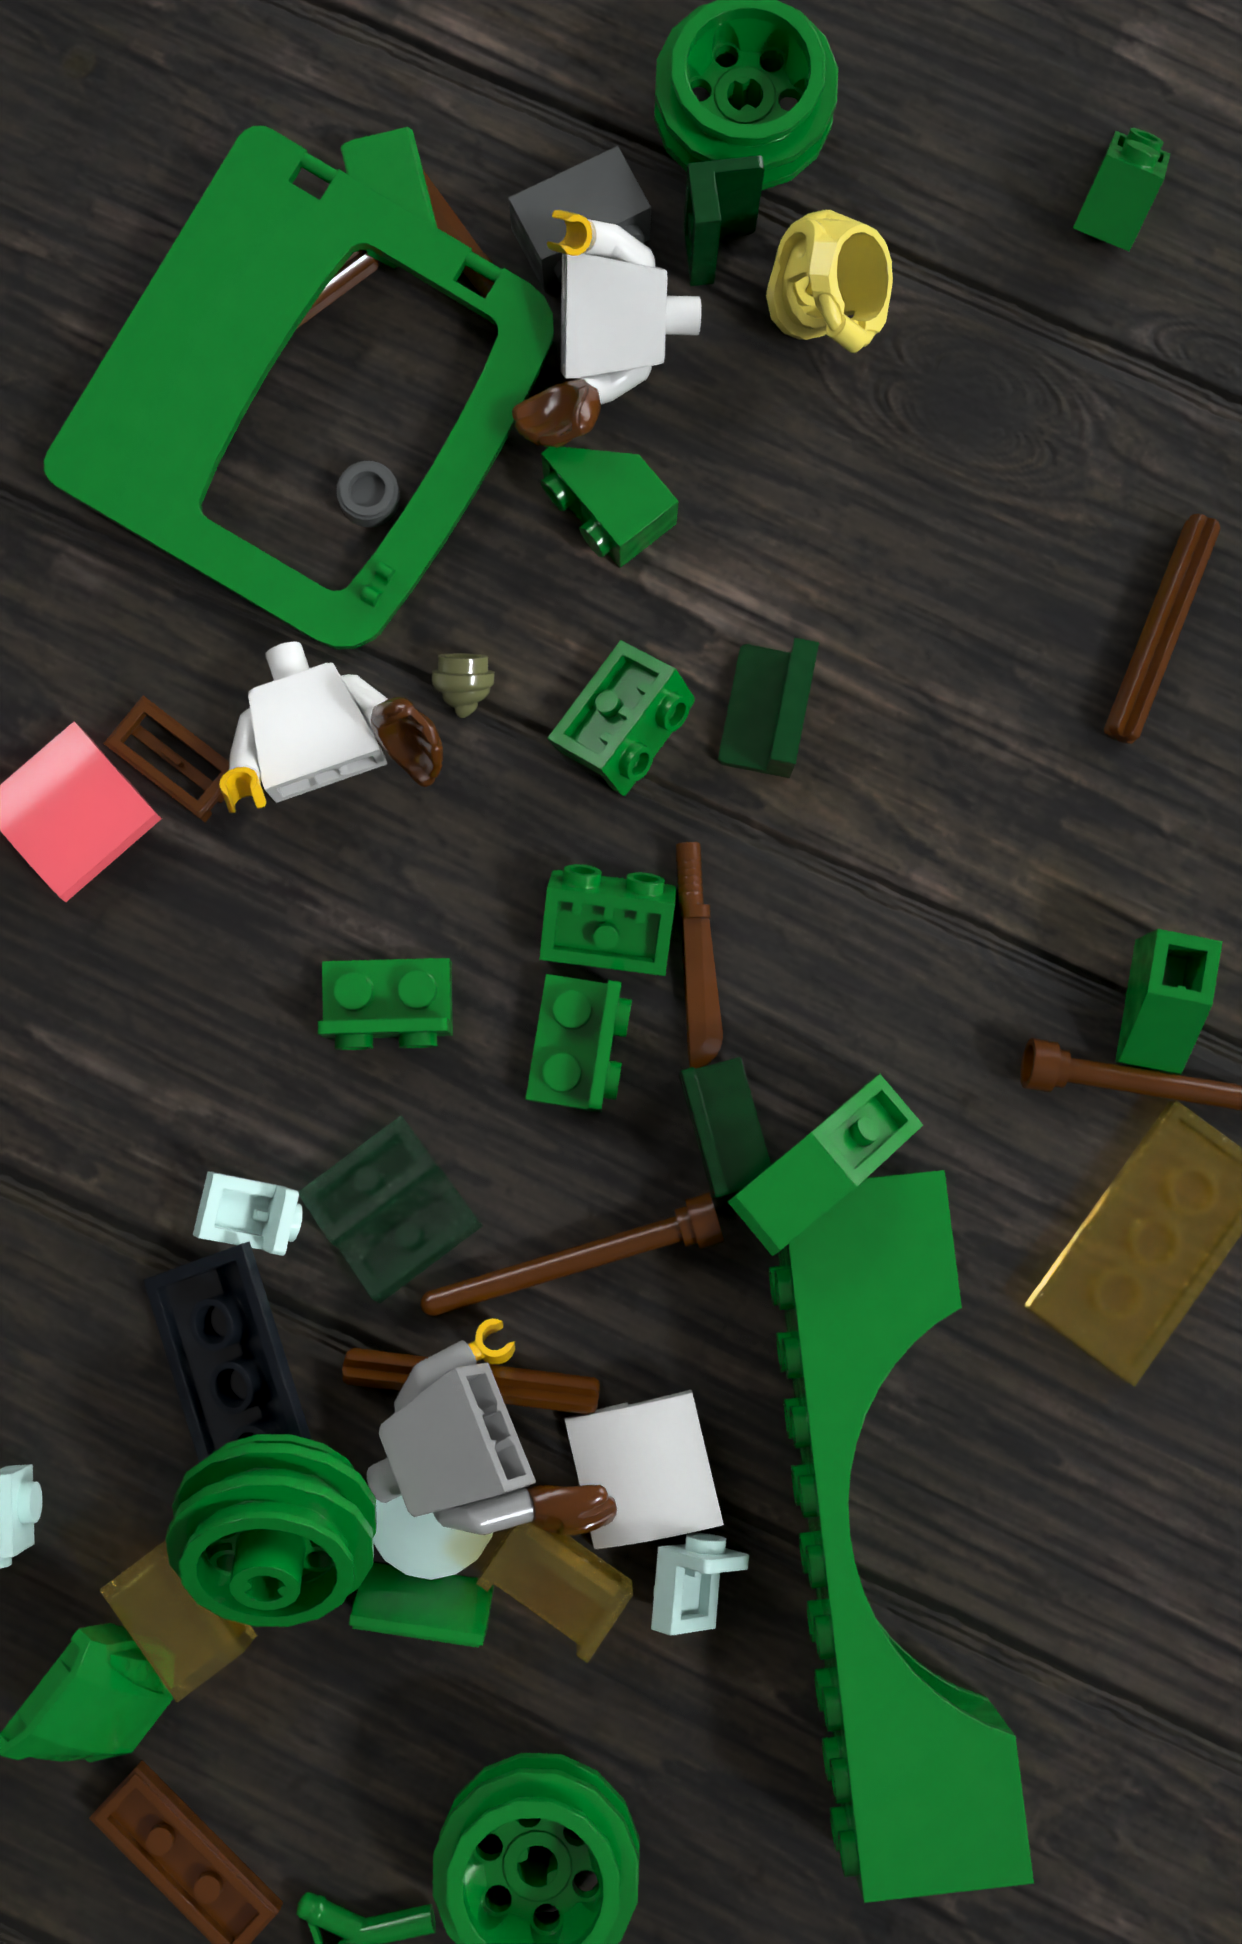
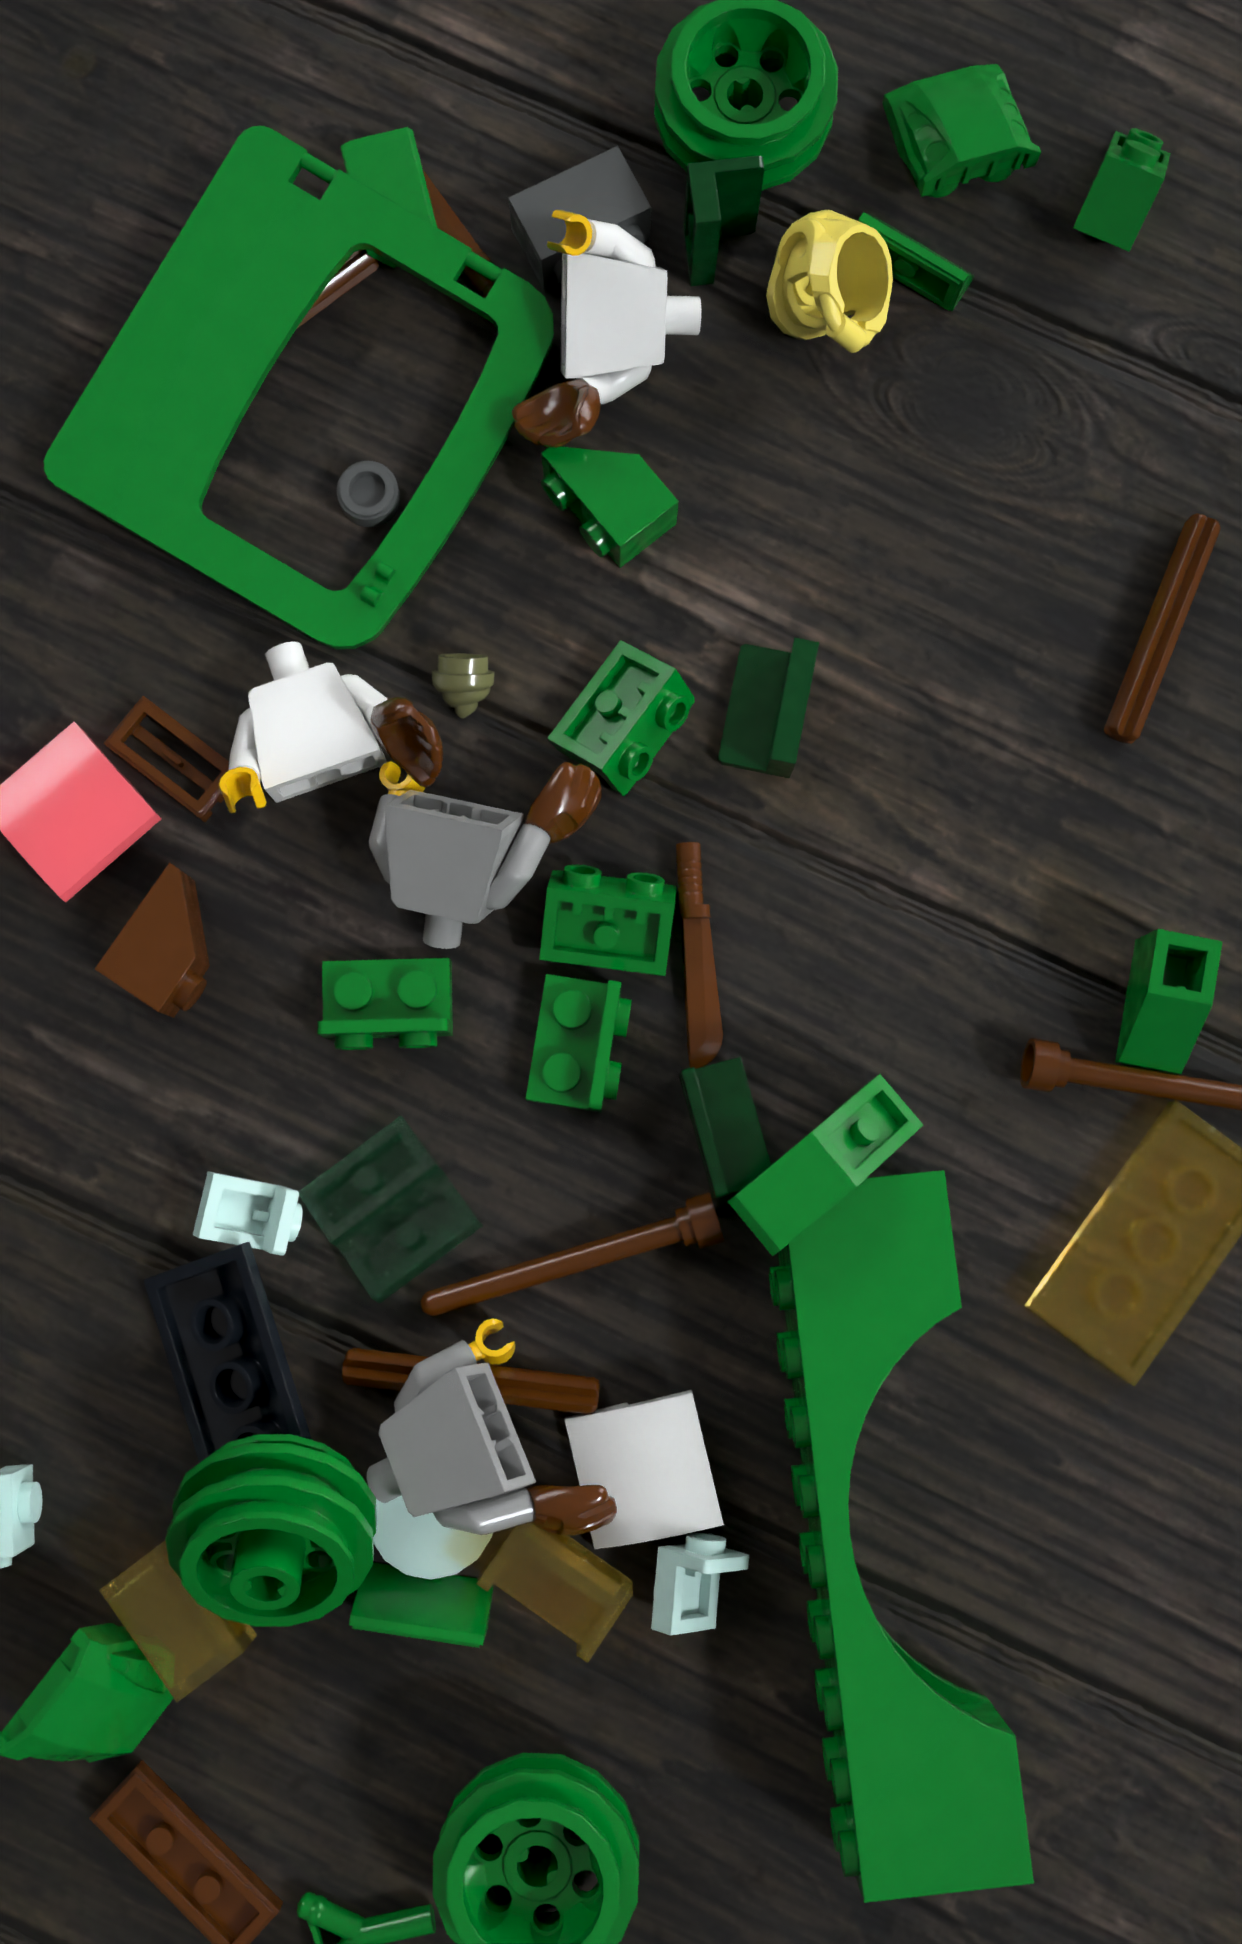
(162, 947): none -> reddish brown slope
(465, 856): none -> light grey torso
(921, 267): none -> green slope
(959, 129): none -> green slope

